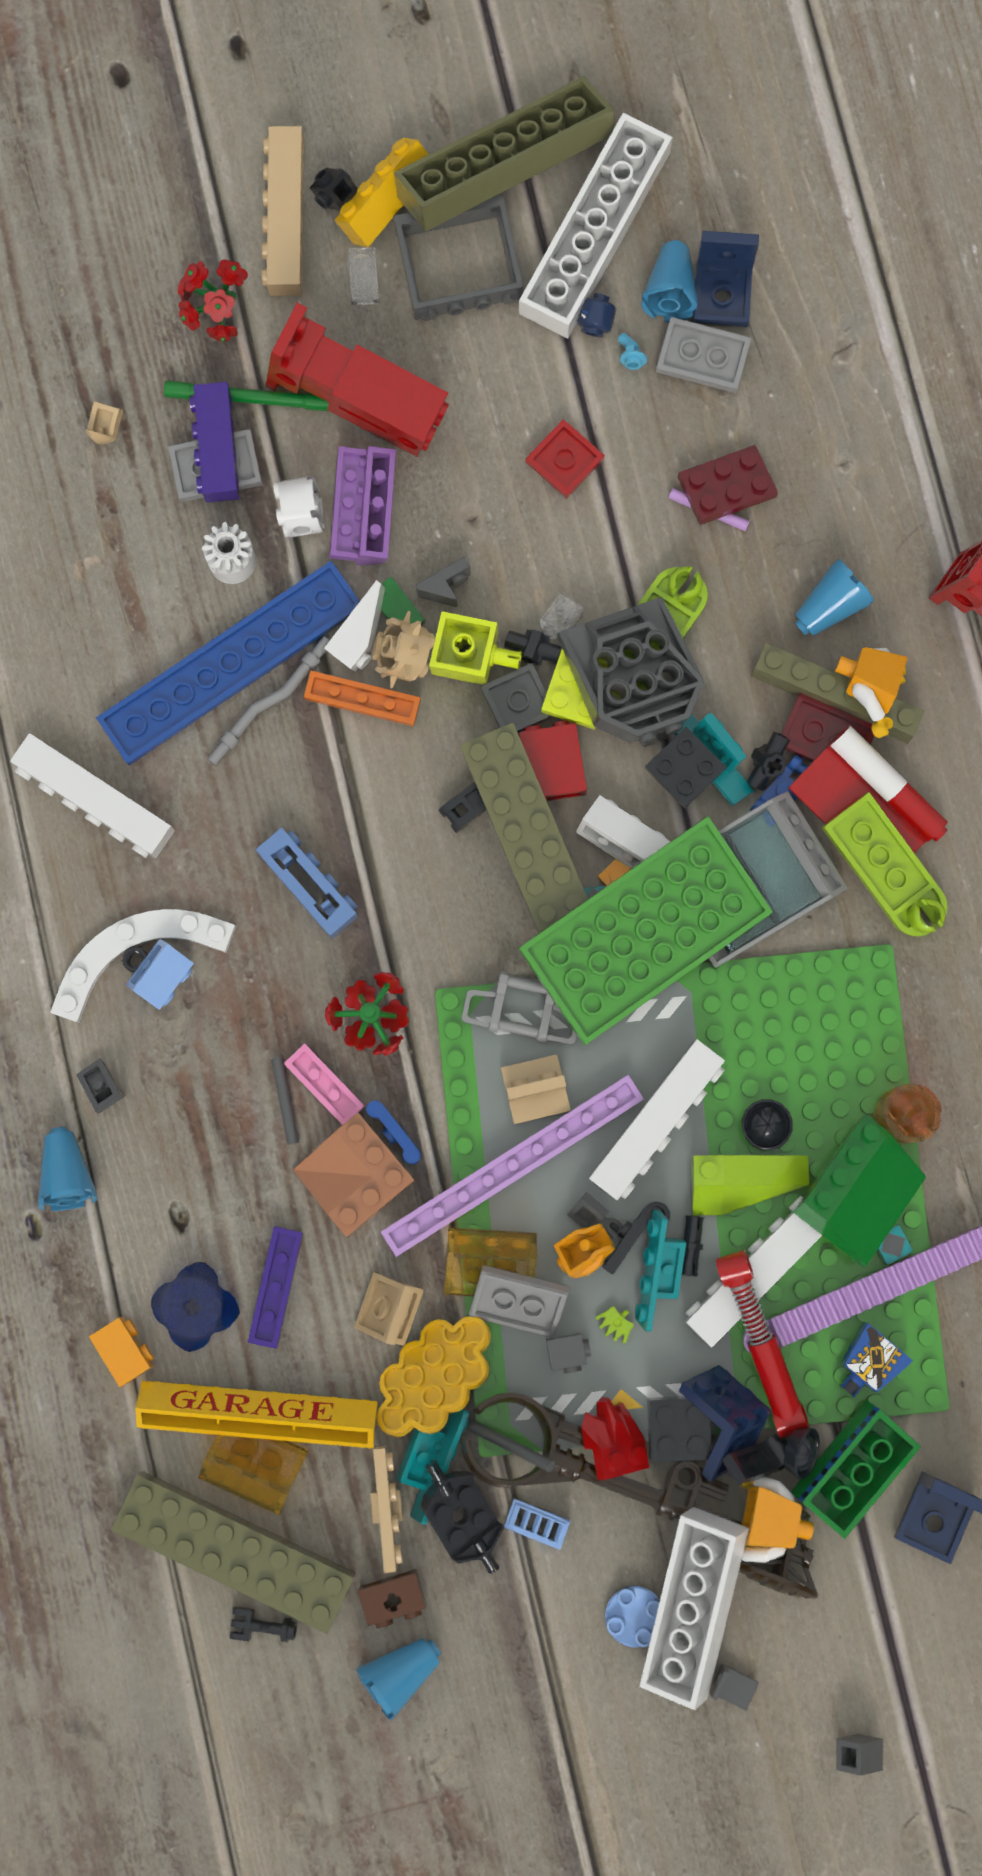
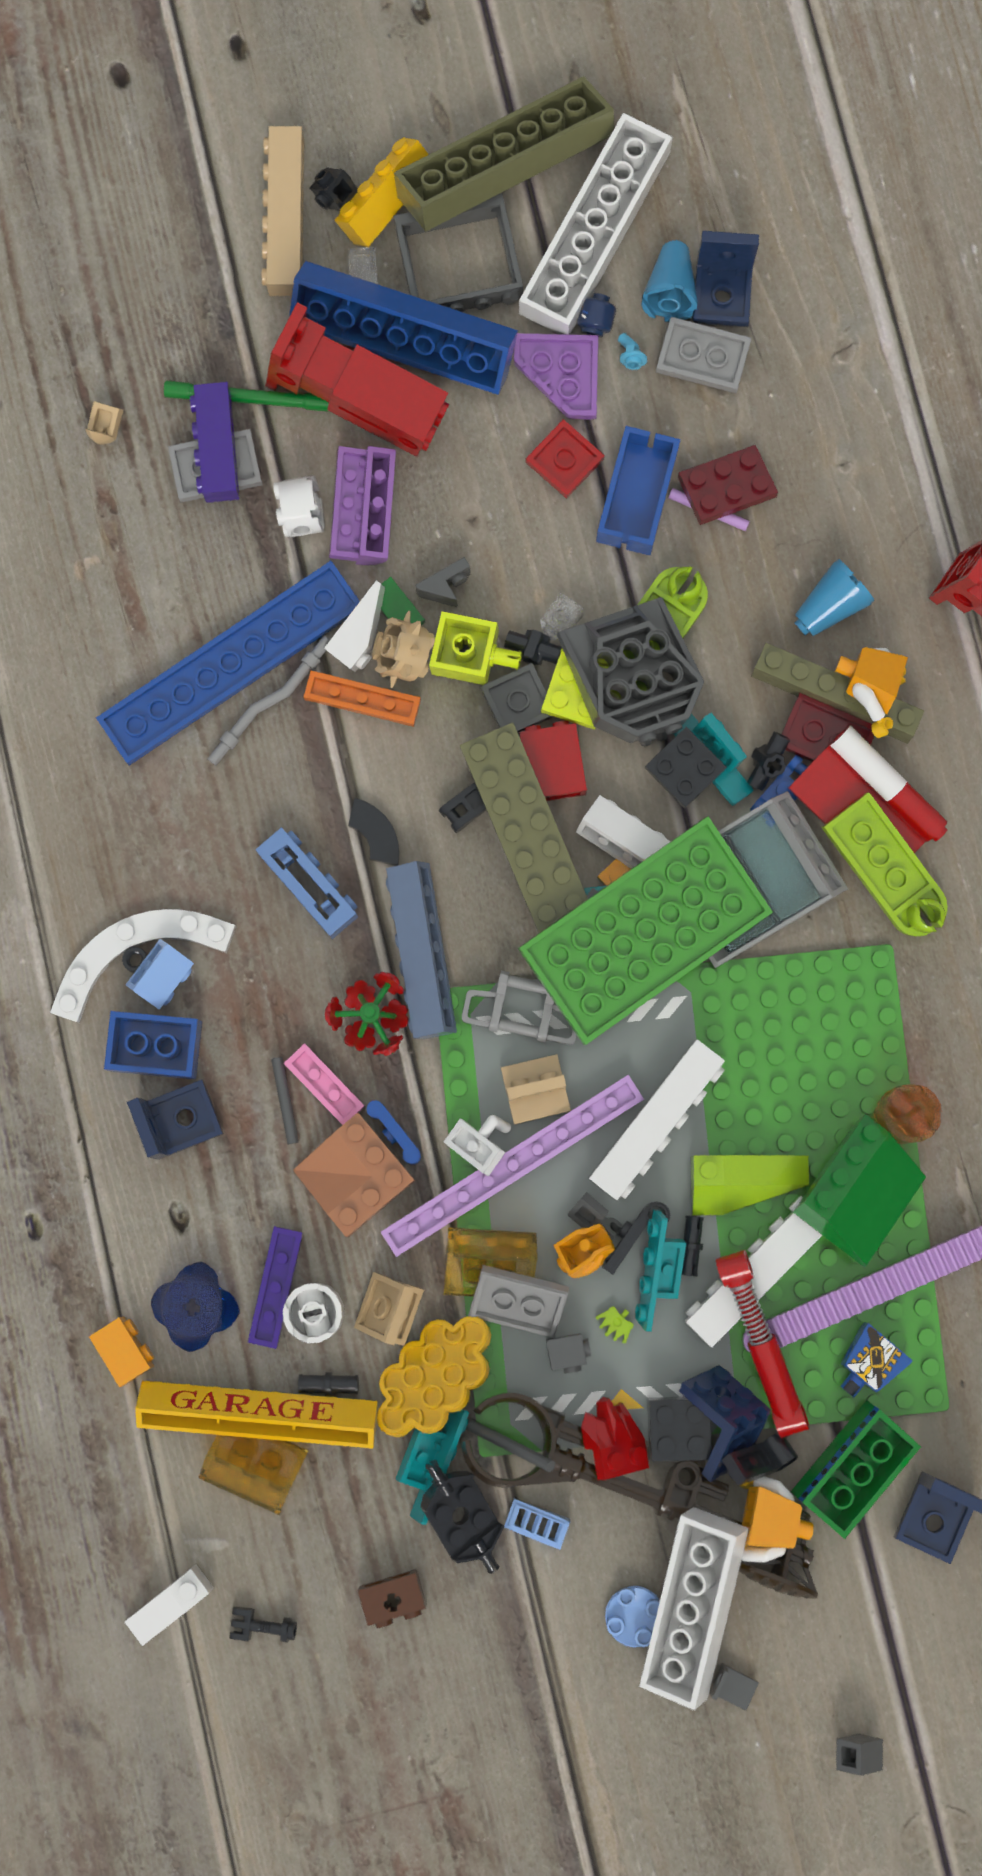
(64, 1174): dark azure cone -> none
(91, 795): white brick -> none
(100, 1086): dark grey slope -> none
(153, 1045): none -> blue brick
(159, 1123): none -> dark blue bracket
(169, 1605): none -> white slope
(217, 300): red plant -> none
(229, 554): white gear -> none
(233, 1551): olive brick -> none
(313, 1312): none -> white brick
(328, 1384): none -> black pin
(377, 831): none -> black tile
(387, 1508): tan plate -> none
(399, 1674): dark azure cone -> none
(406, 327): none -> blue brick
(420, 950): none -> sand blue brick
(475, 1145): none -> white plate
(562, 370): none -> medium lavender plate
(637, 491): none -> blue piece
(767, 1124): black hat -> none
(802, 1452): black hat -> none
(894, 1245): tile -> none

